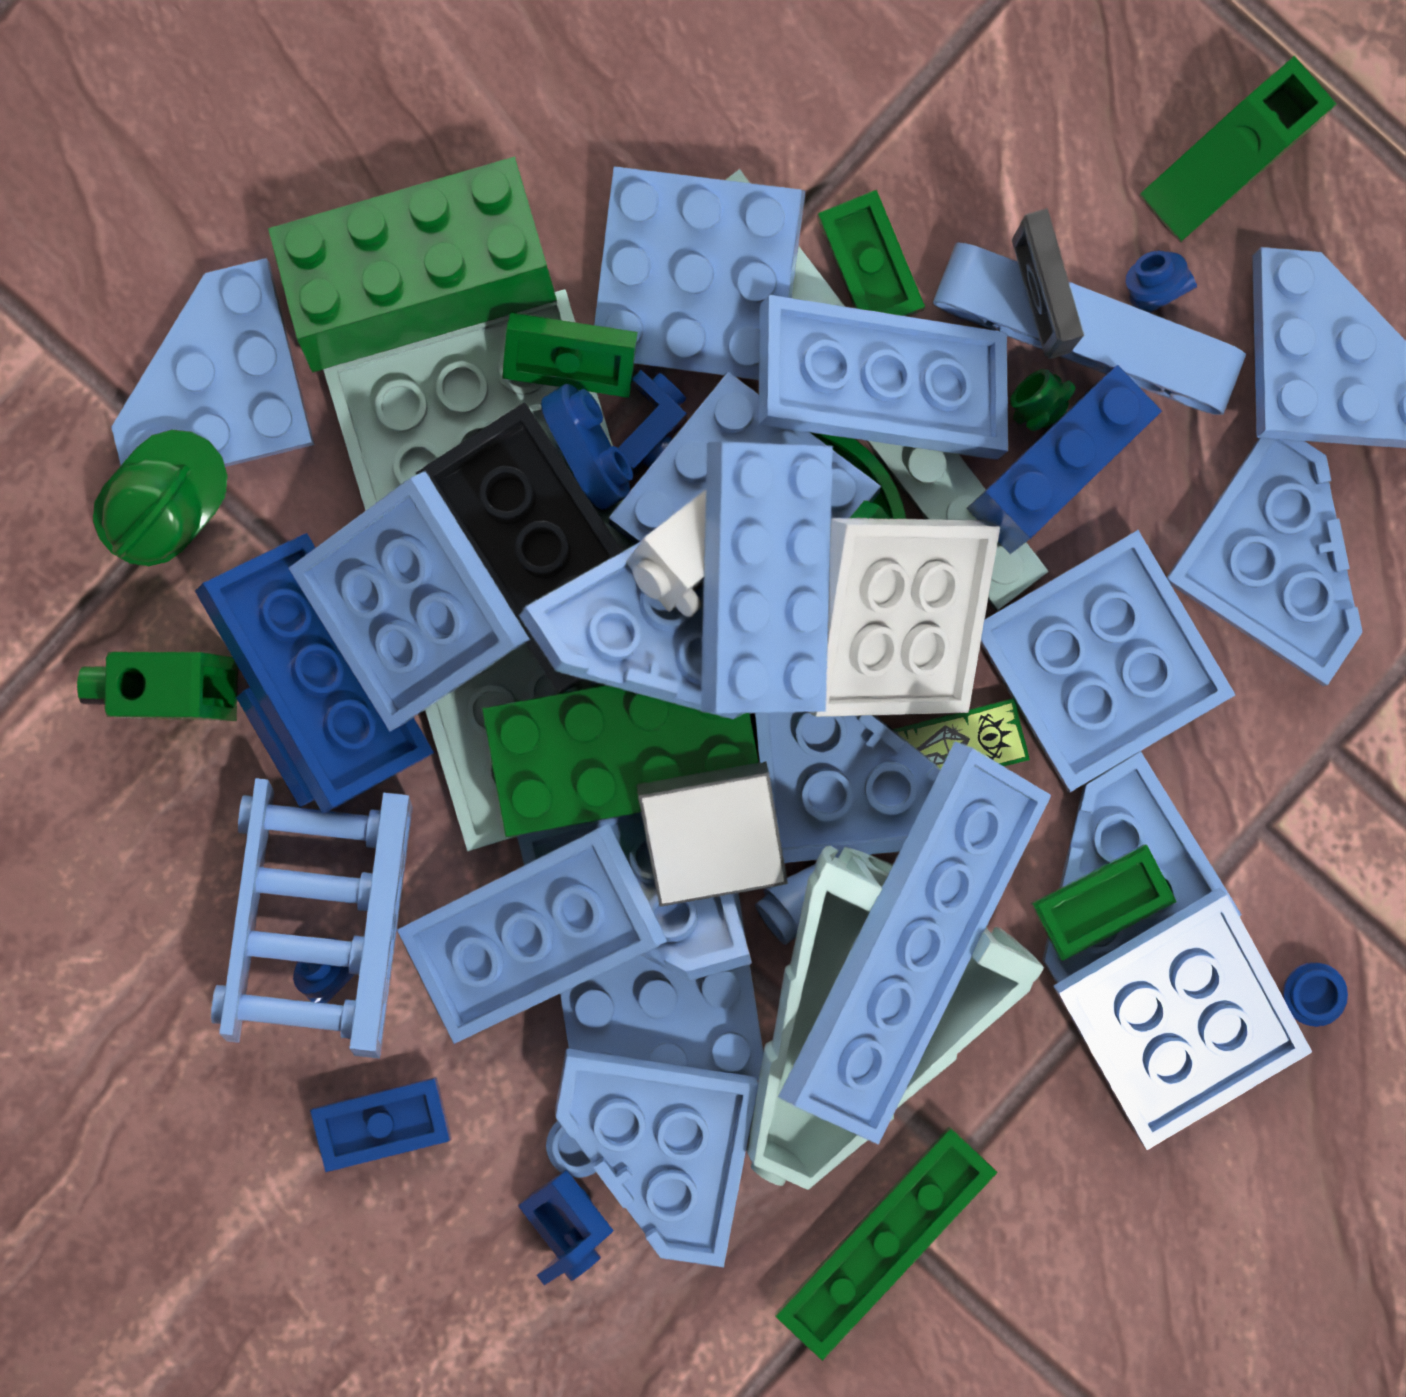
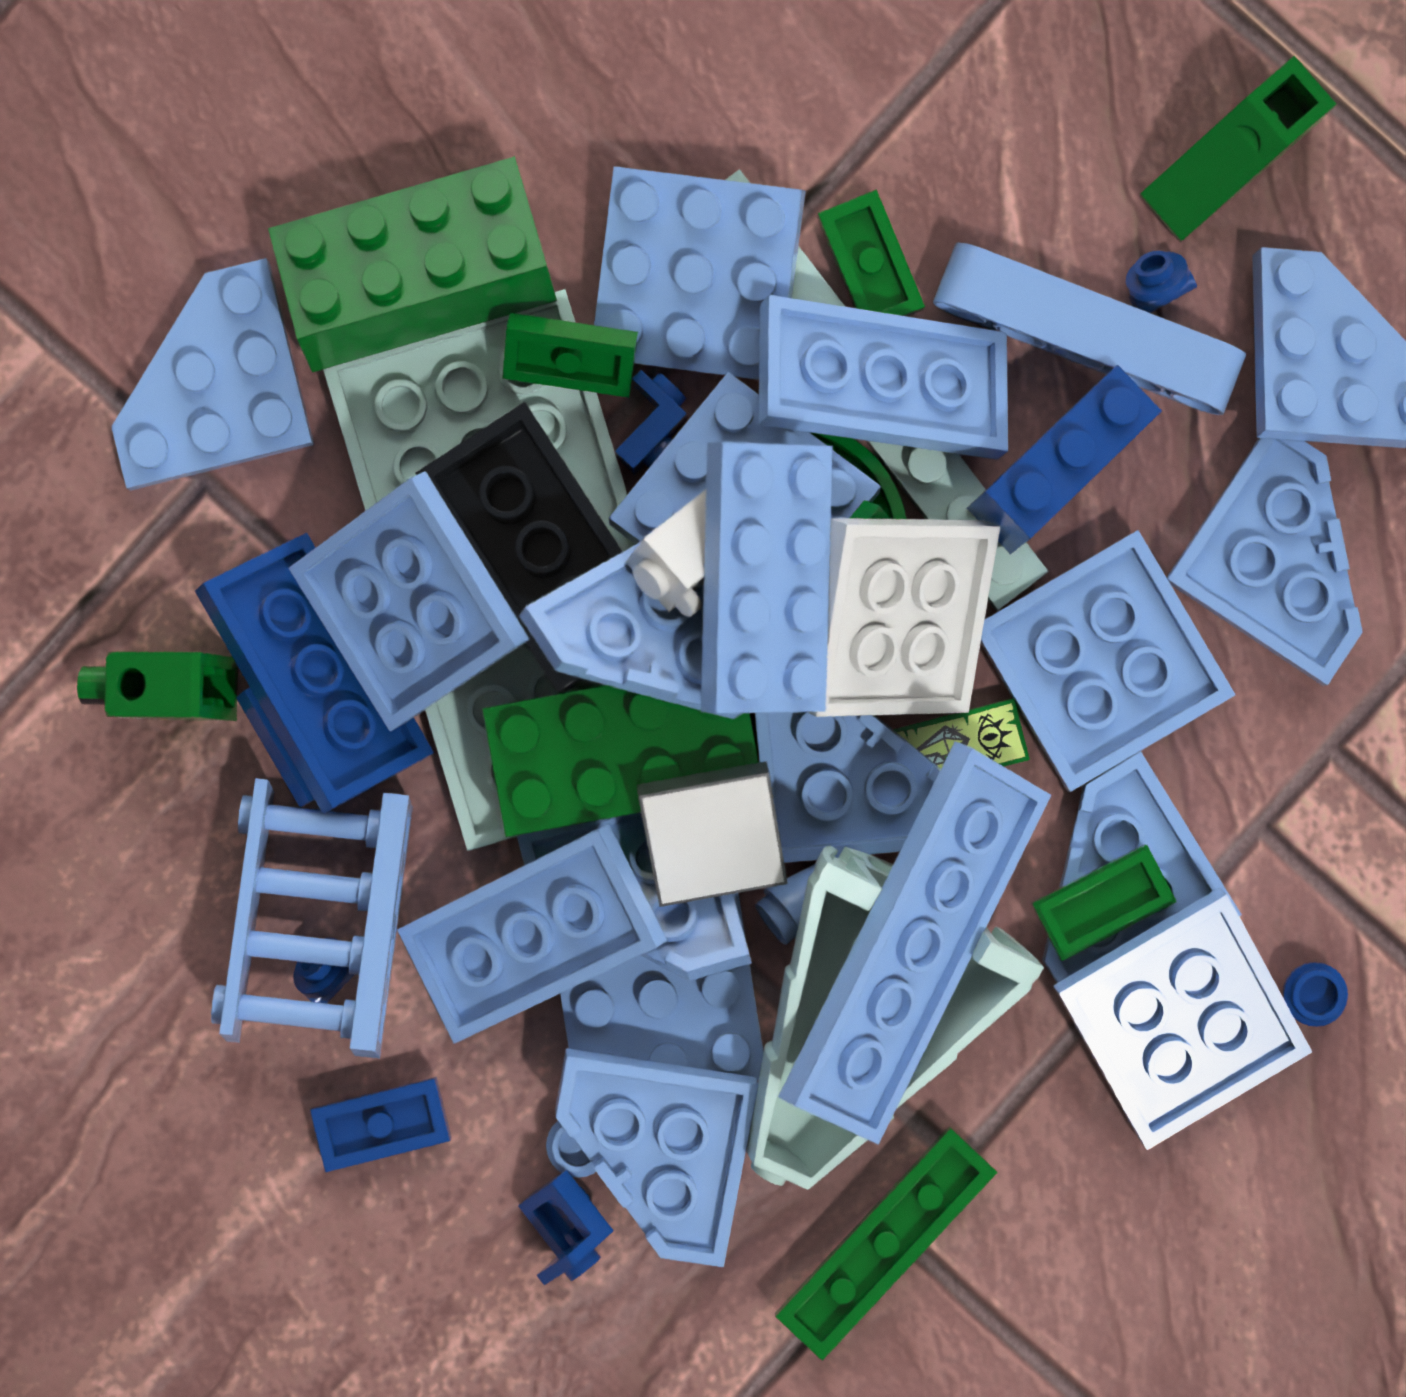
(160, 497): green piece -> none
(576, 426): blue plate -> none
(1041, 399): green plate -> none
(1047, 284): flat silver tile -> none

